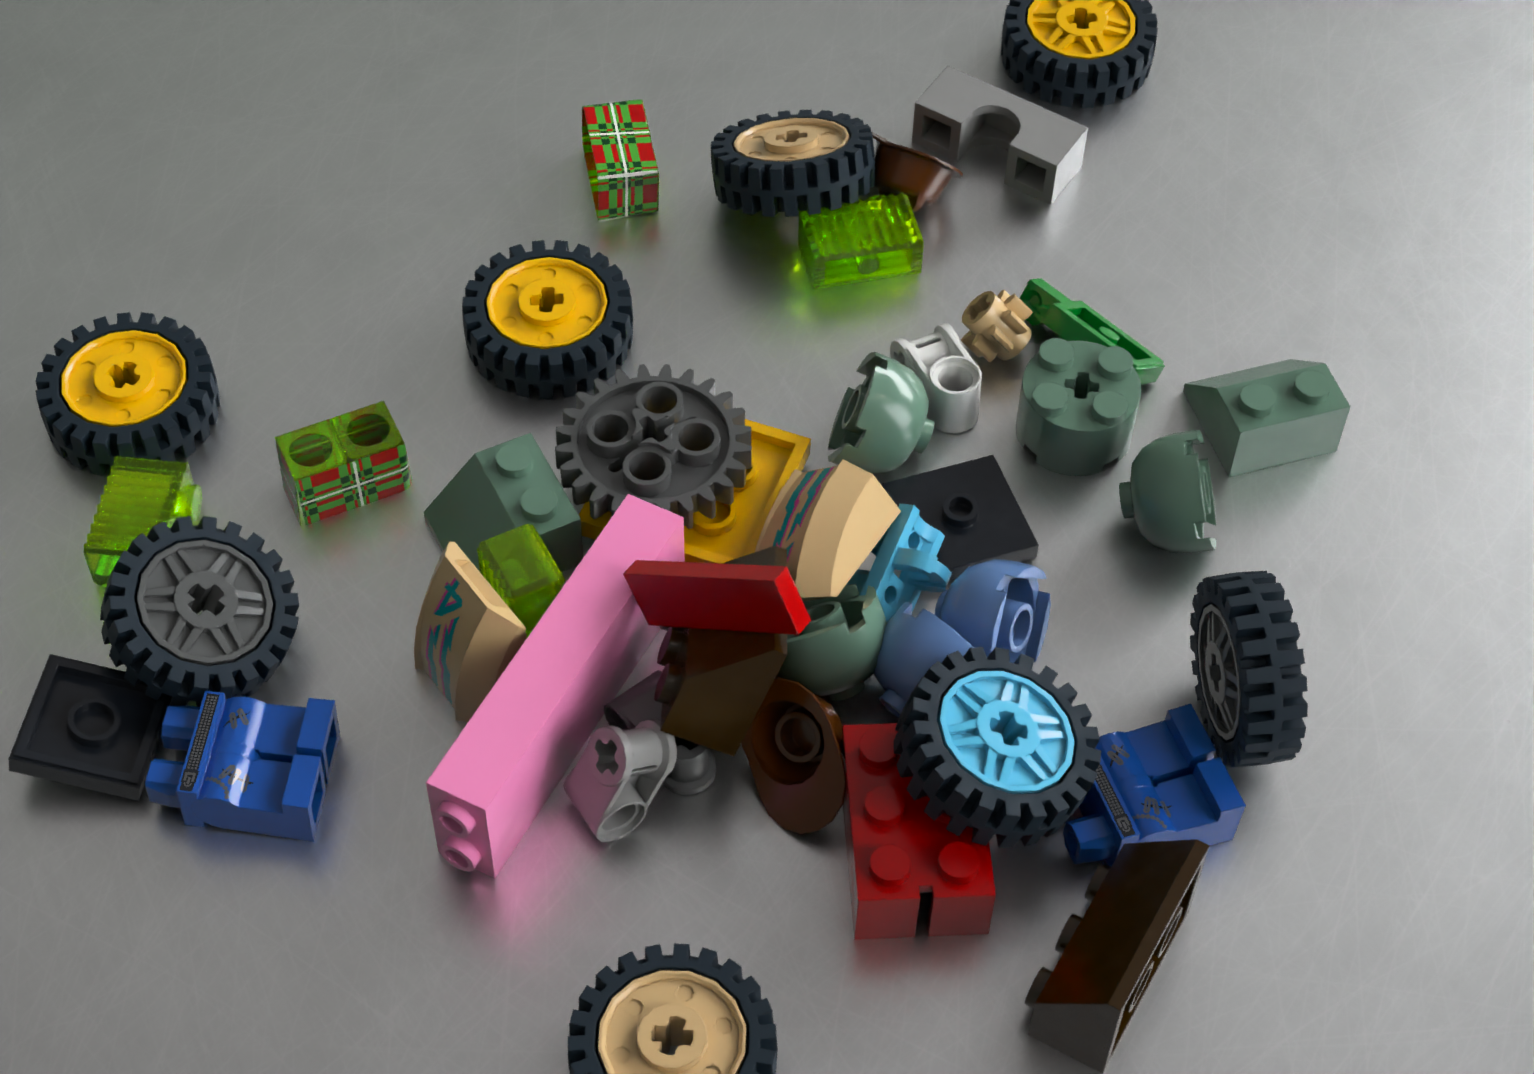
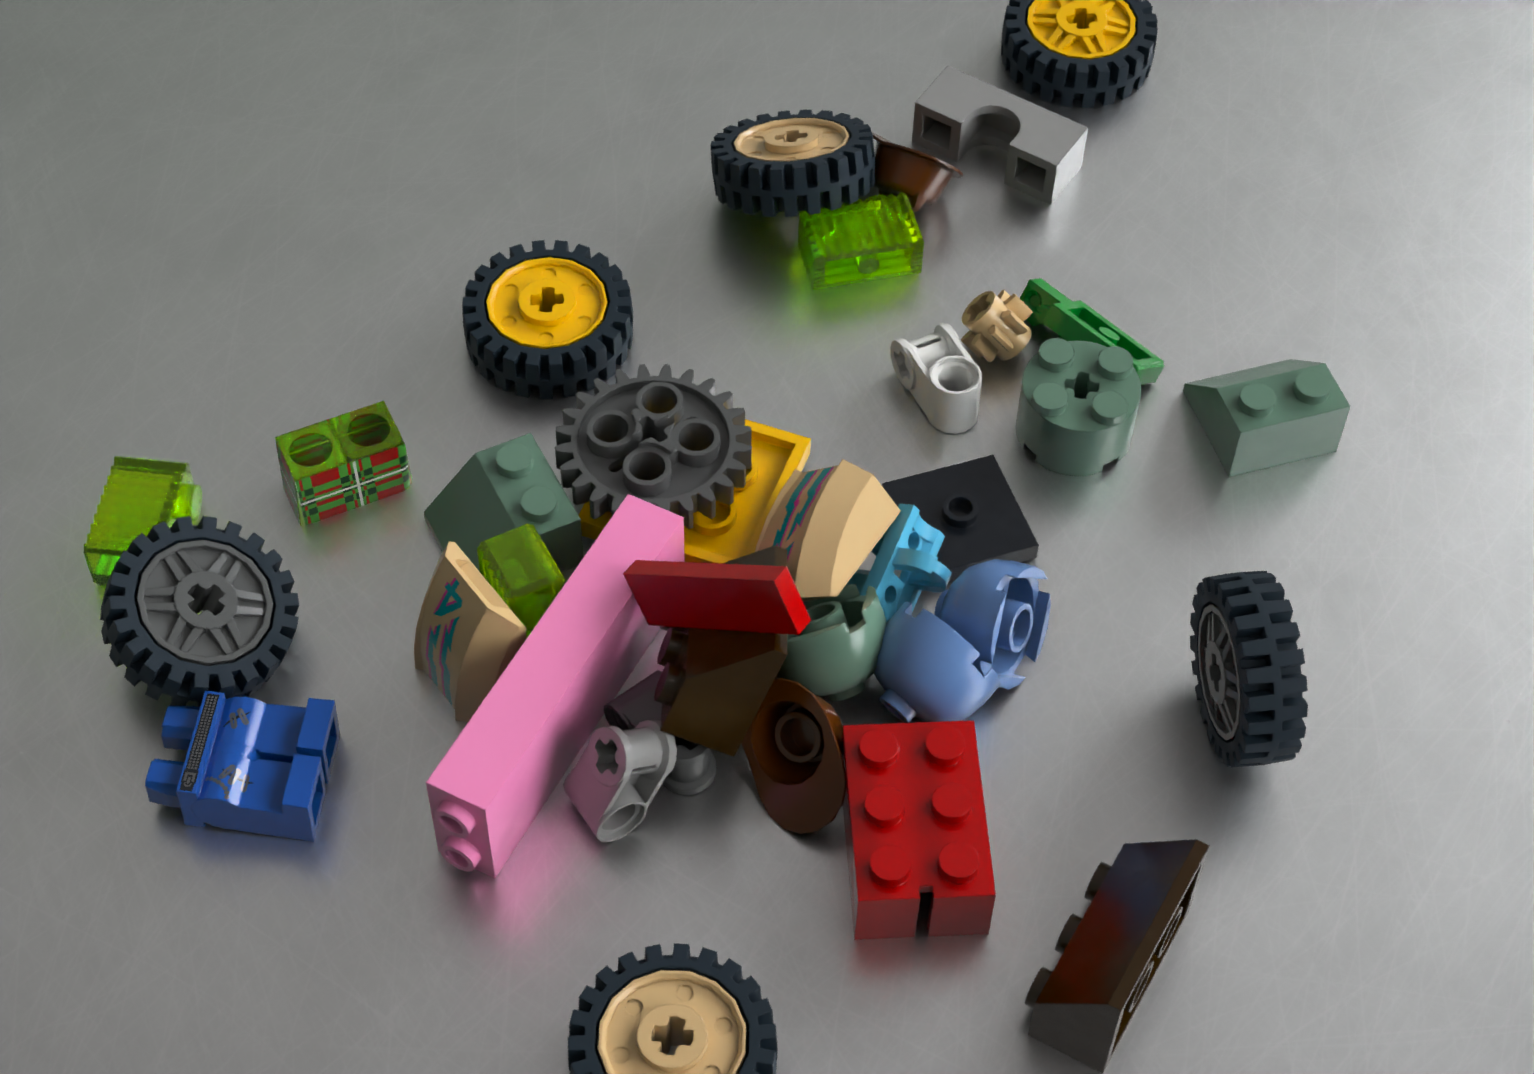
(89, 729): black plate -> none
(127, 392): wheel -> none
(620, 159): piece -> none
(882, 417): sand green cylinder -> none
(996, 747): wheel -> none
(1155, 789): blue hips -> none
(1171, 494): sand green cylinder -> none

